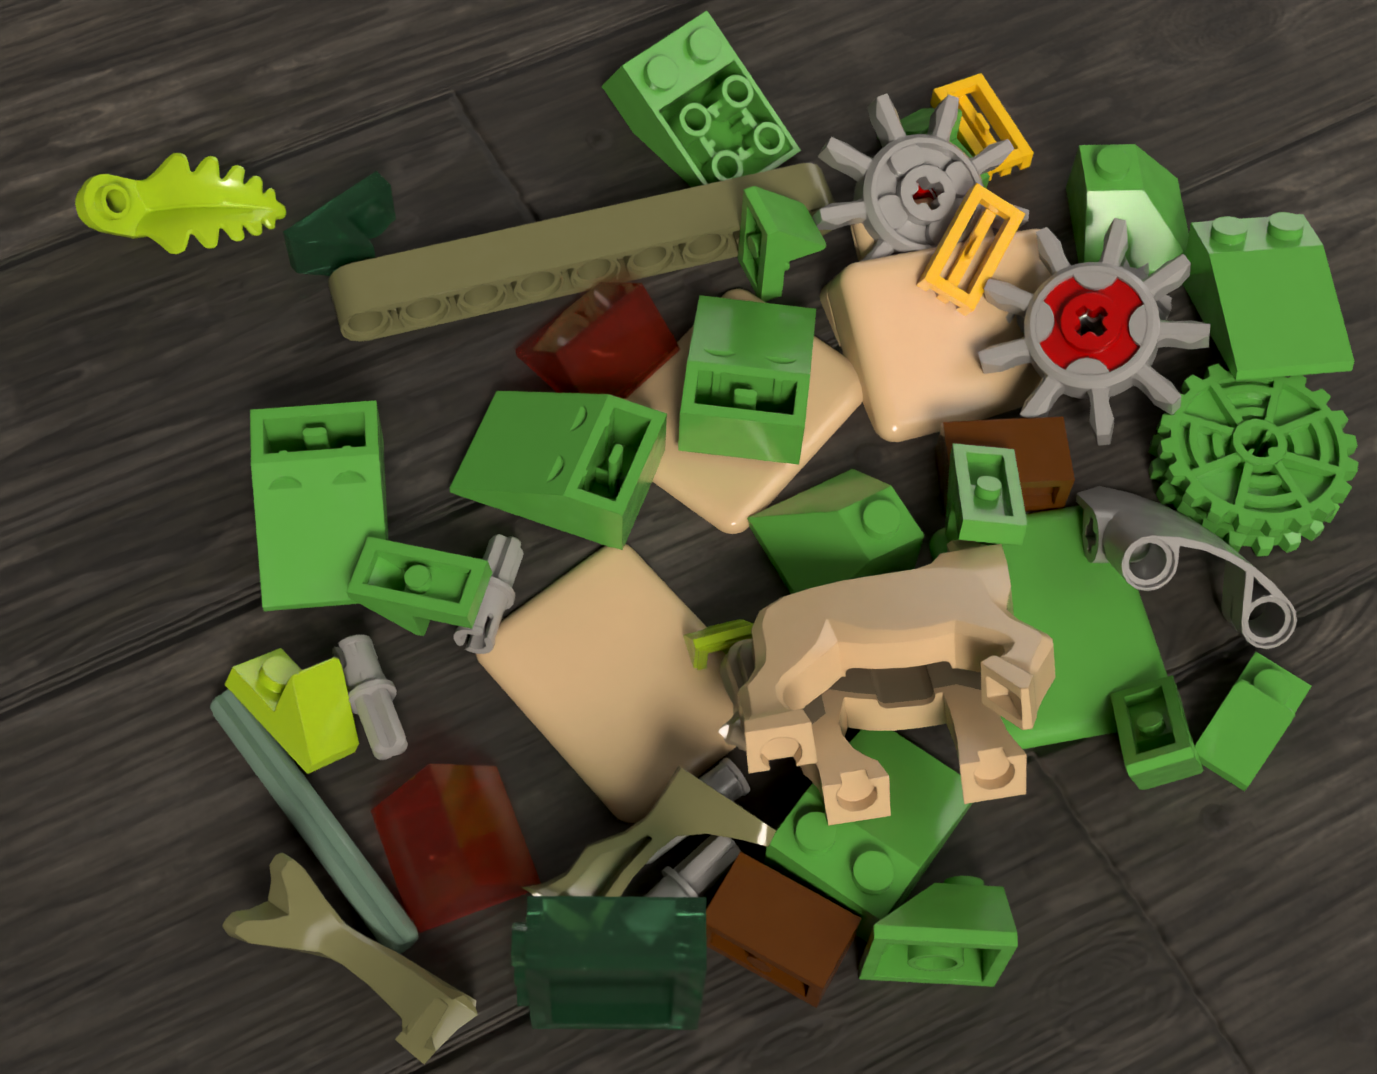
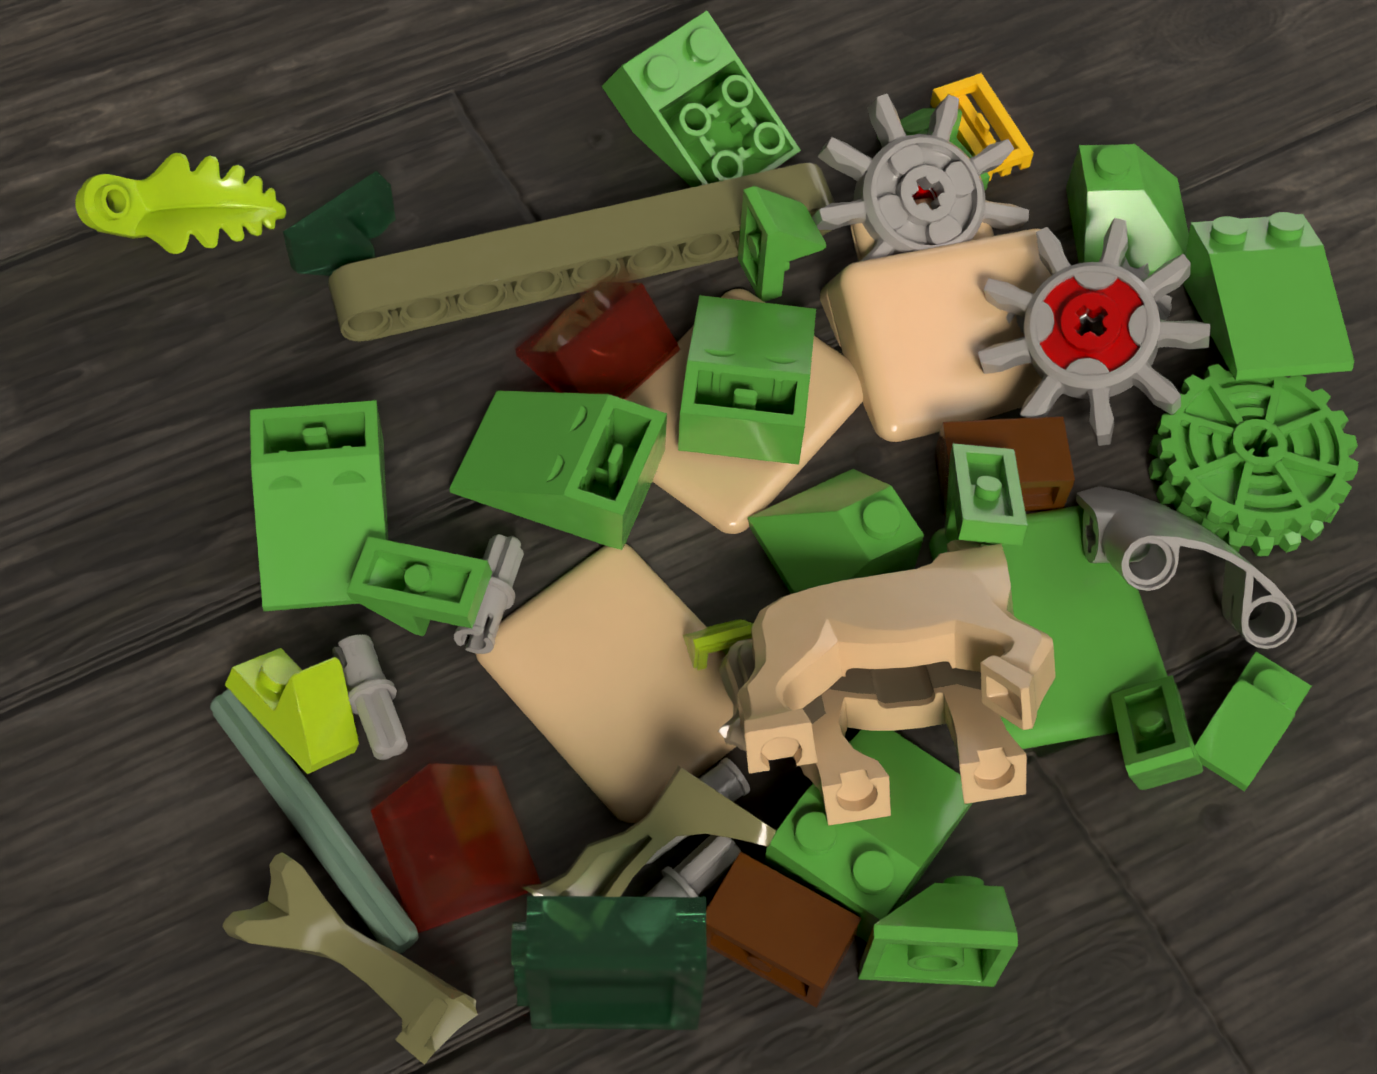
(948, 288): yellow tile -> none

